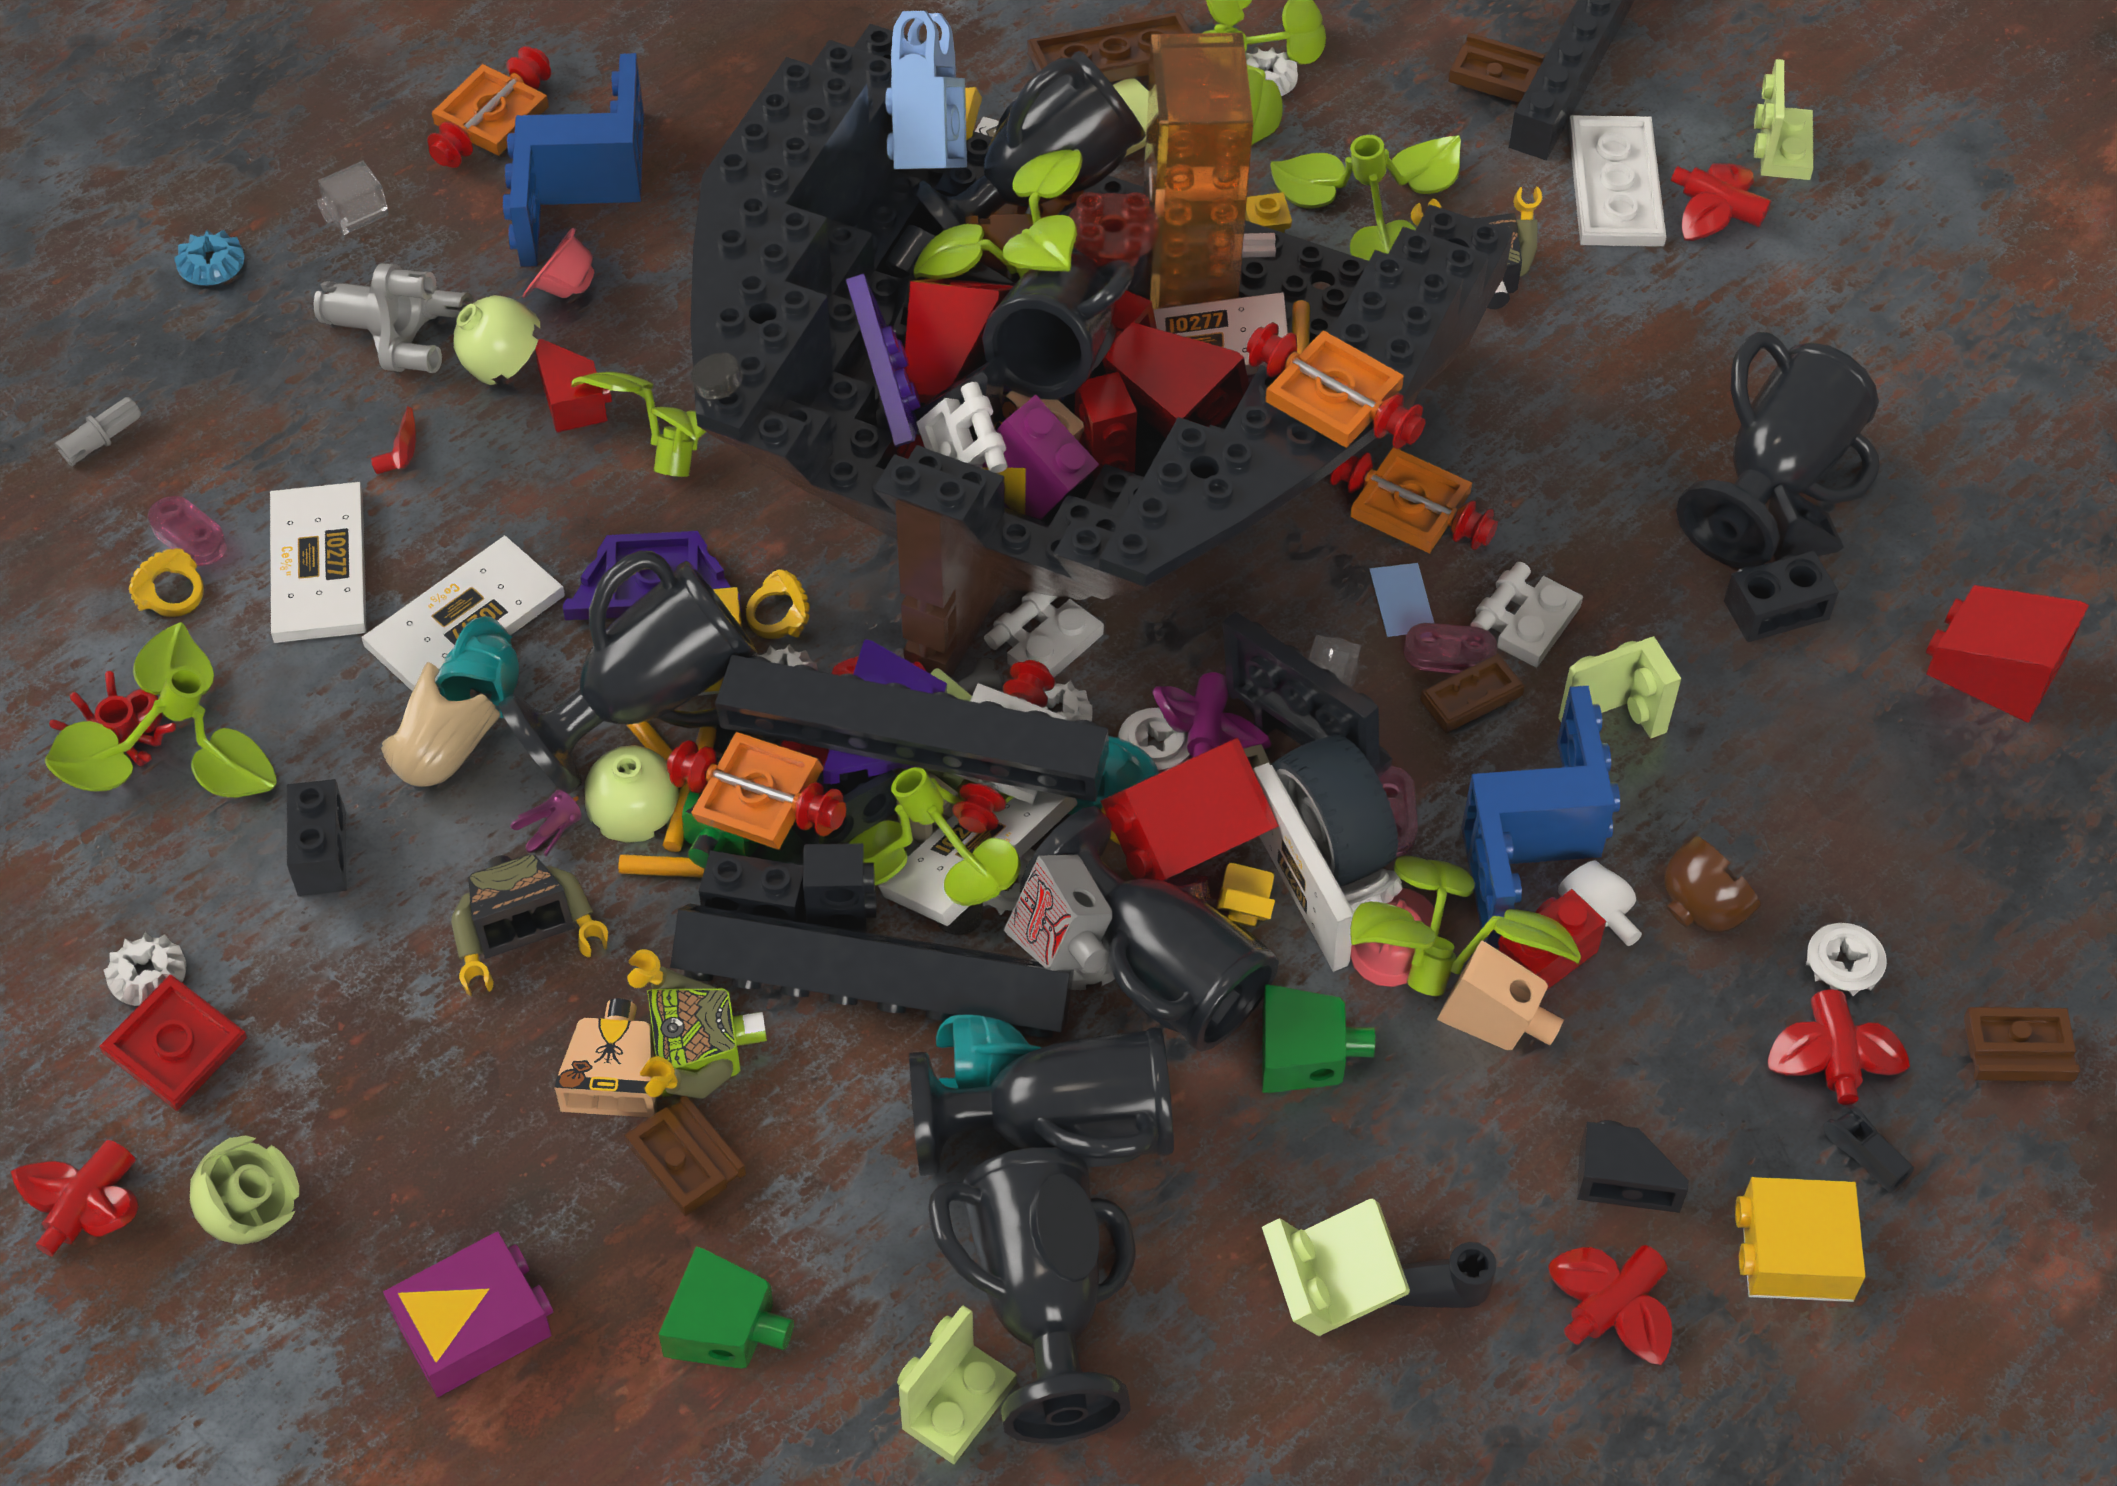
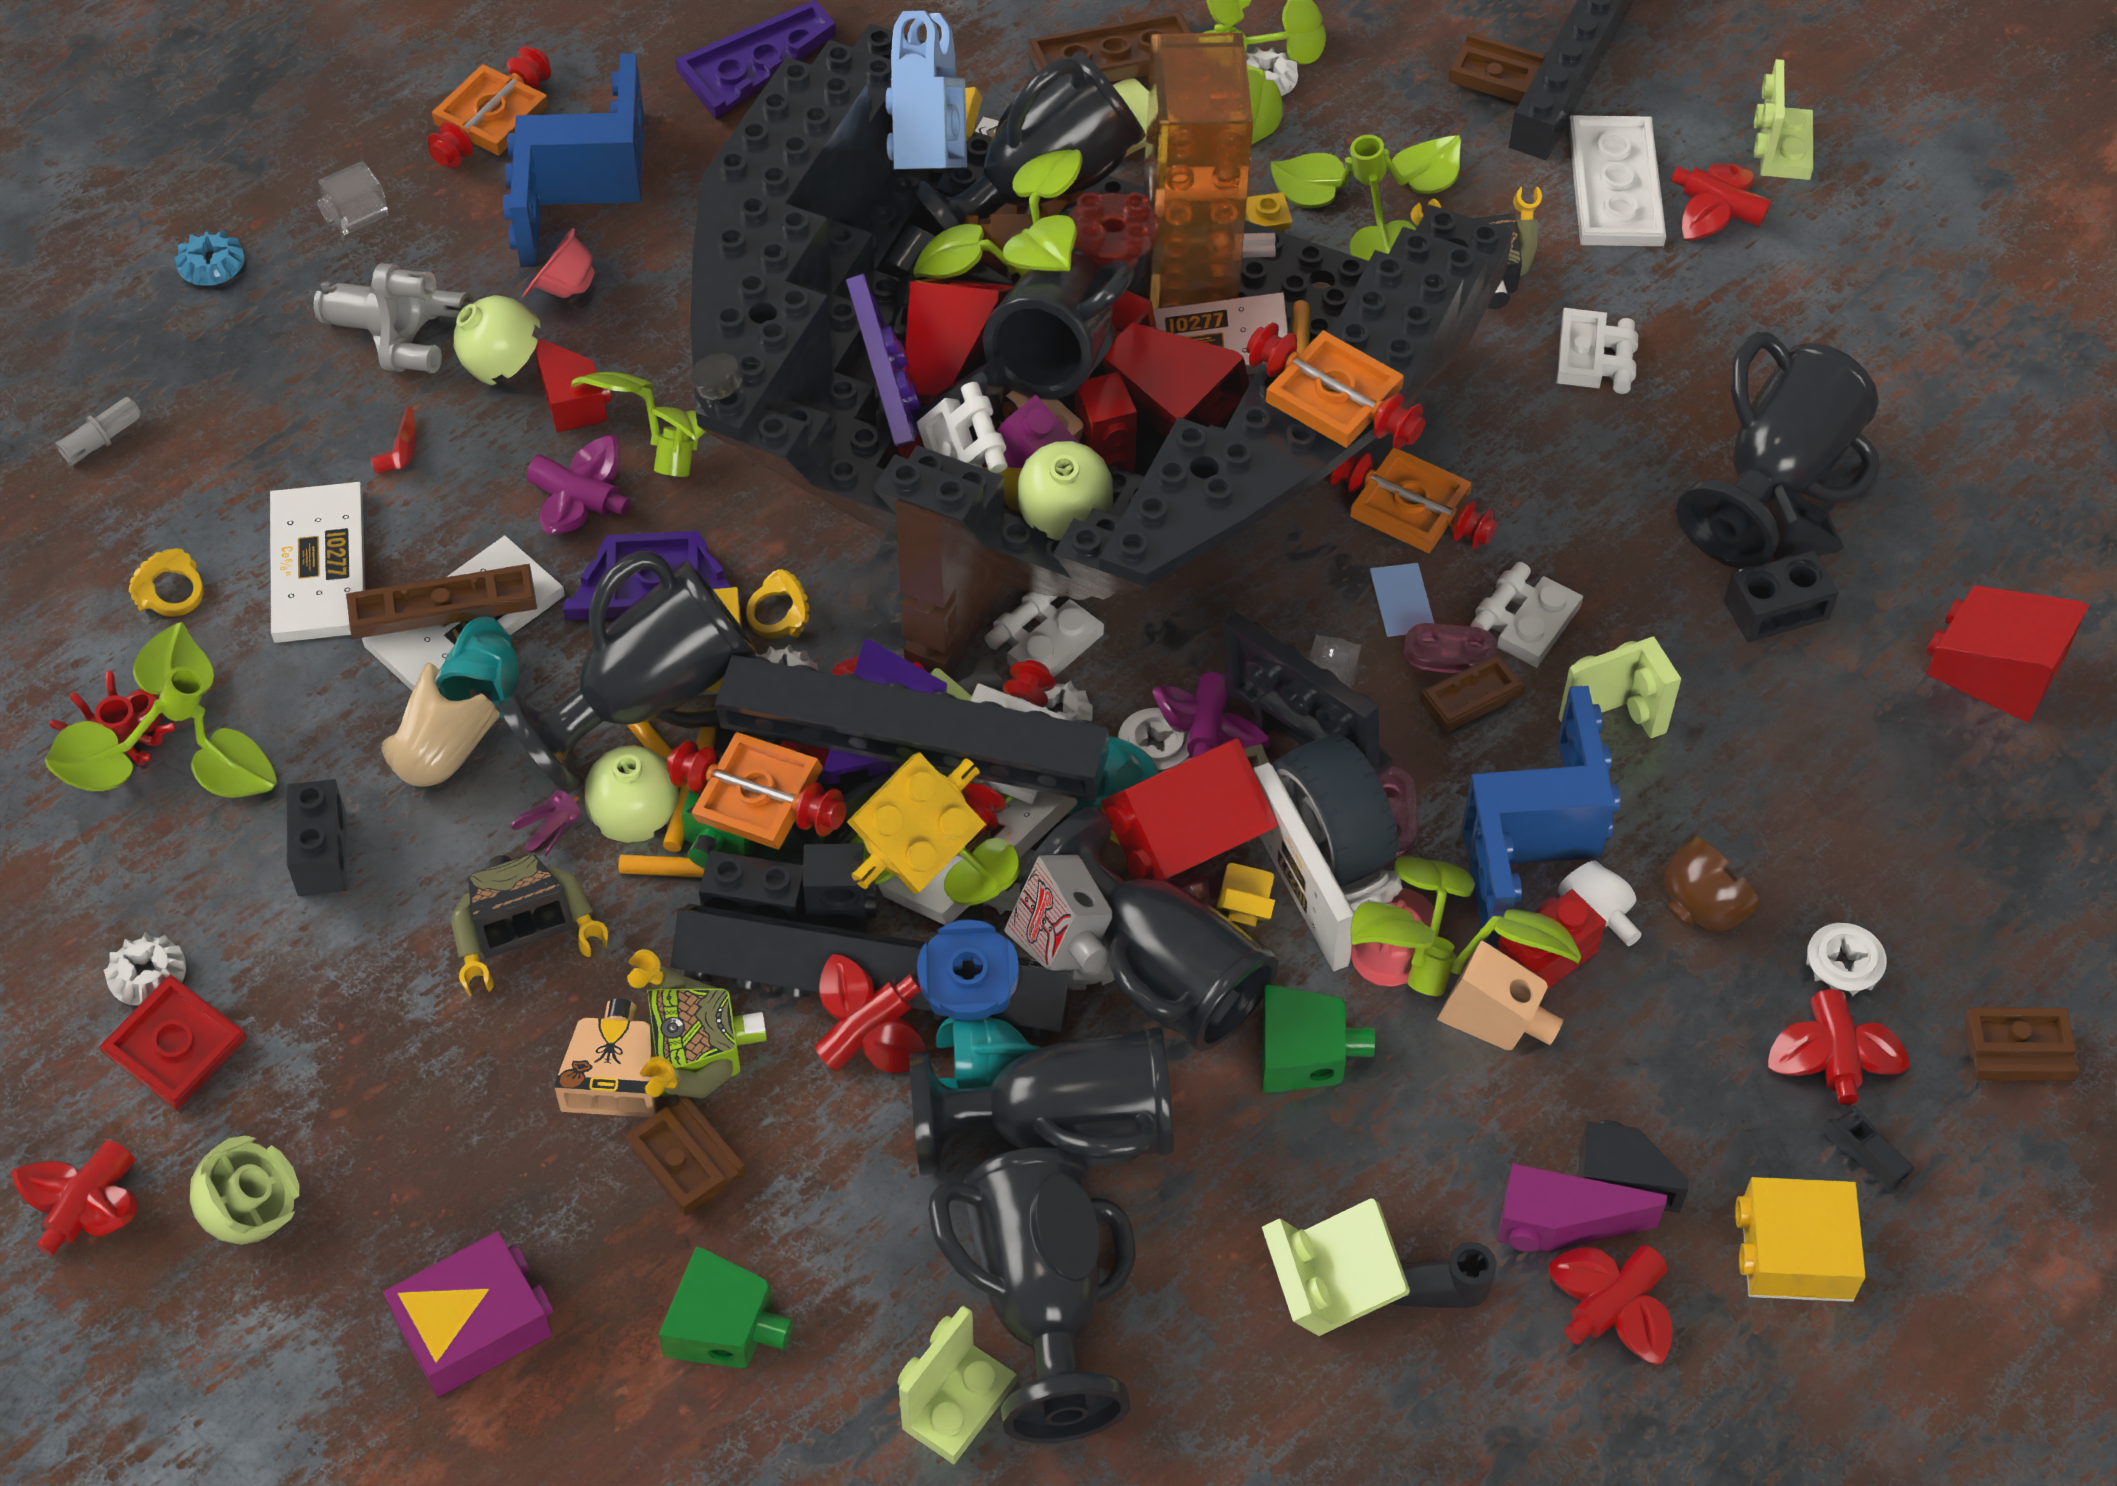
(180, 523): clear pink plate -> none
(441, 601): none -> reddish brown plate
(581, 487): none -> magenta plant
(747, 60): none -> dark purple wing
(867, 1018): none -> red plant
(916, 823): none -> yellow plate
(973, 998): none -> blue plate
(1061, 485): none -> yellowish green cylinder
(1564, 1210): none -> magenta slope
(1582, 350): none -> white plate

